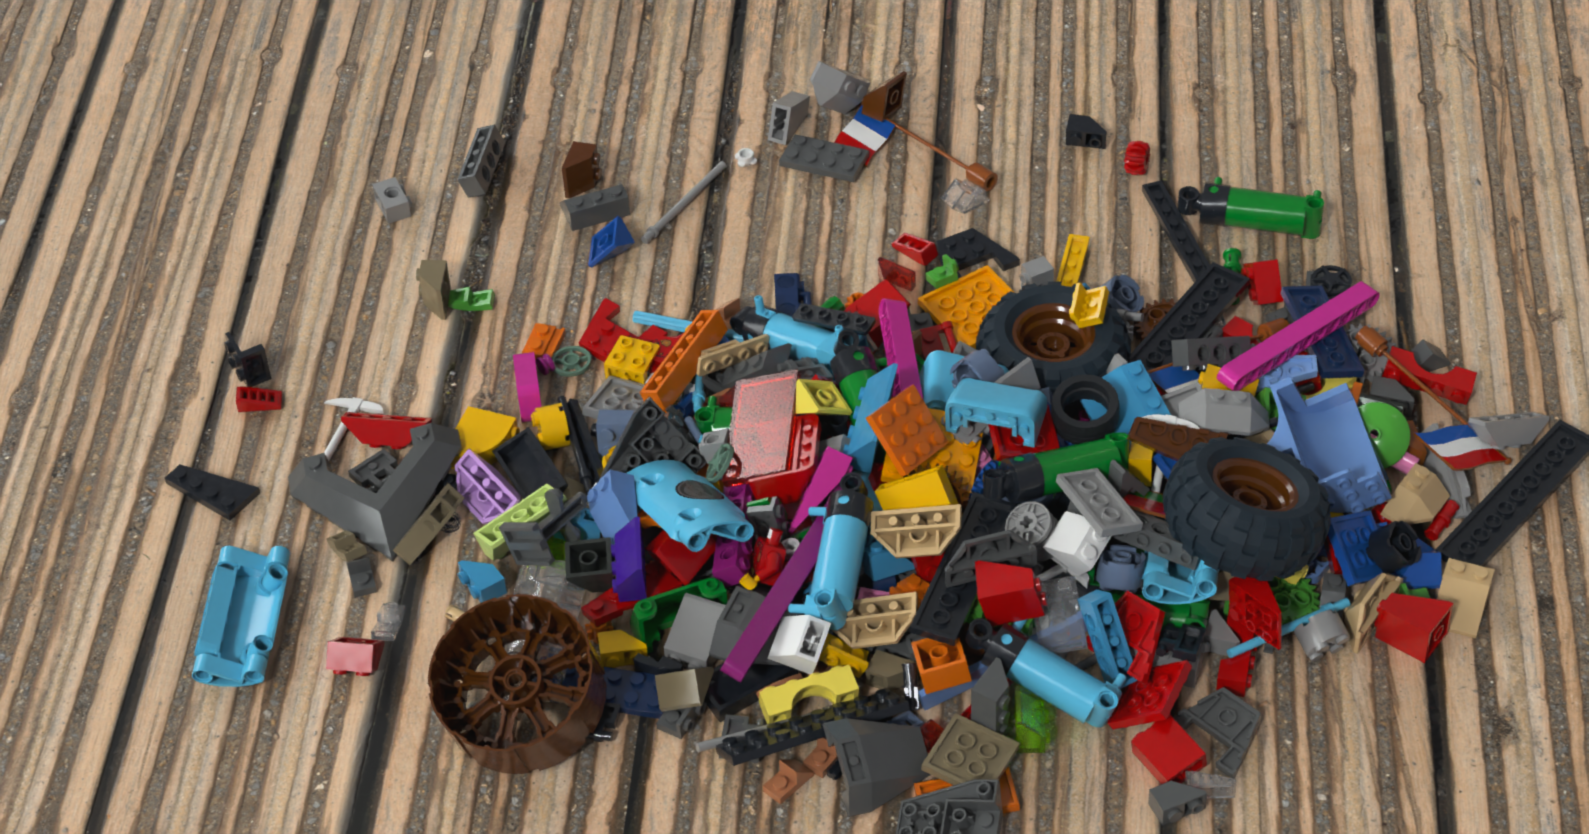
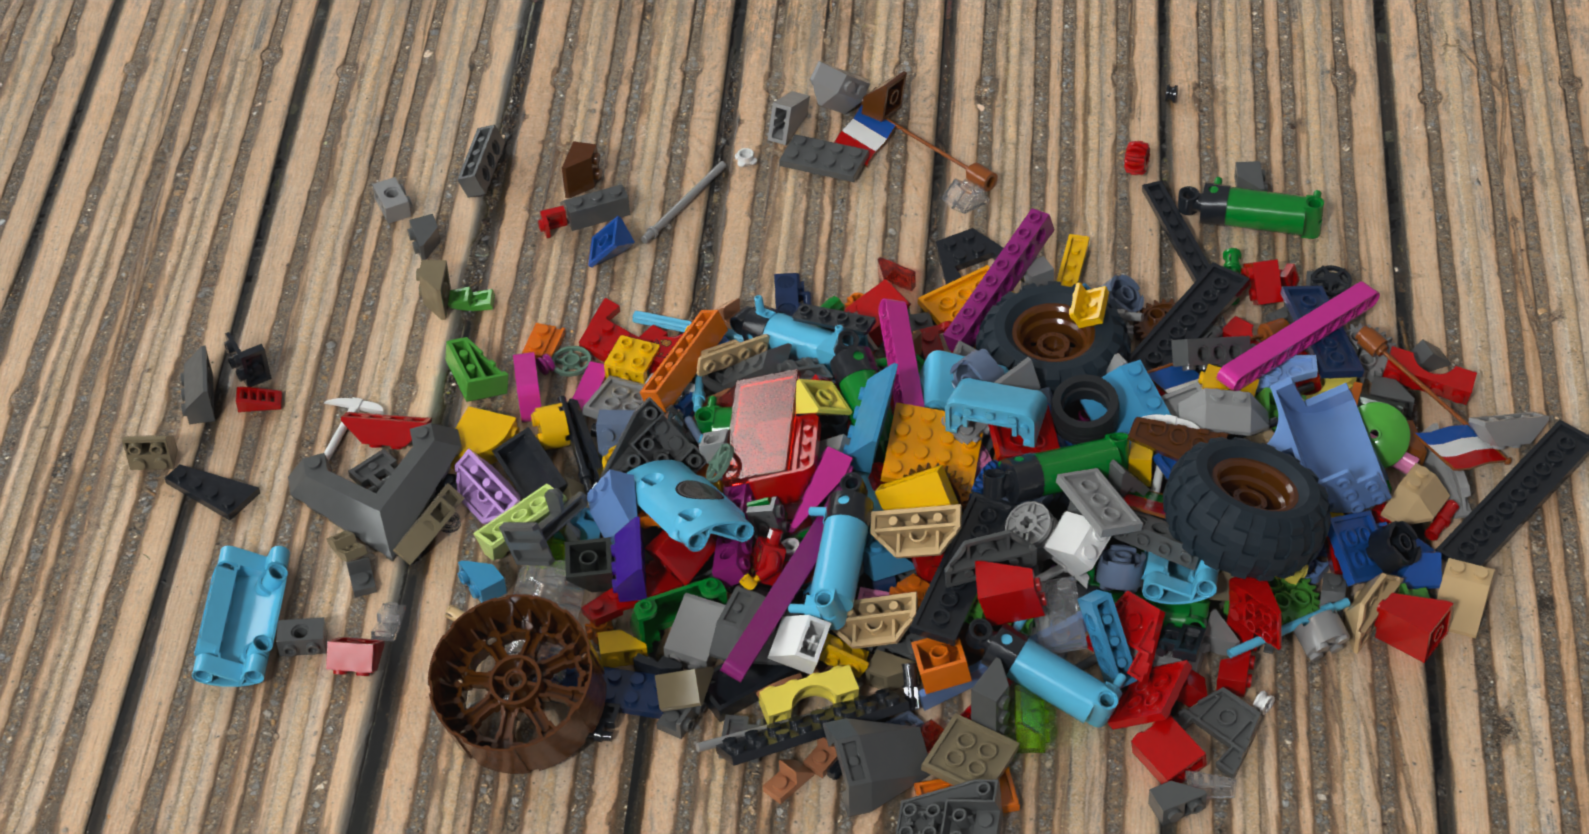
(150, 451): none -> dark tan slope
(198, 388): none -> dark grey slope
(302, 637): none -> dark grey brick
(425, 235): none -> dark grey slope
(473, 371): none -> bright green wedge
(552, 219): none -> red bracket
(590, 383): none -> dark pink tile
(907, 430): orange plate -> none
(917, 248): red slope -> none
(945, 274): bright green bracket -> none
(1000, 277): none -> magenta brick
(1085, 132): black slope -> none
(1171, 93): none -> black bush
(1193, 689): none -> red brick
(1250, 176): none -> dark grey slope
(1263, 702): none -> white bush
(1289, 275): none -> red tile

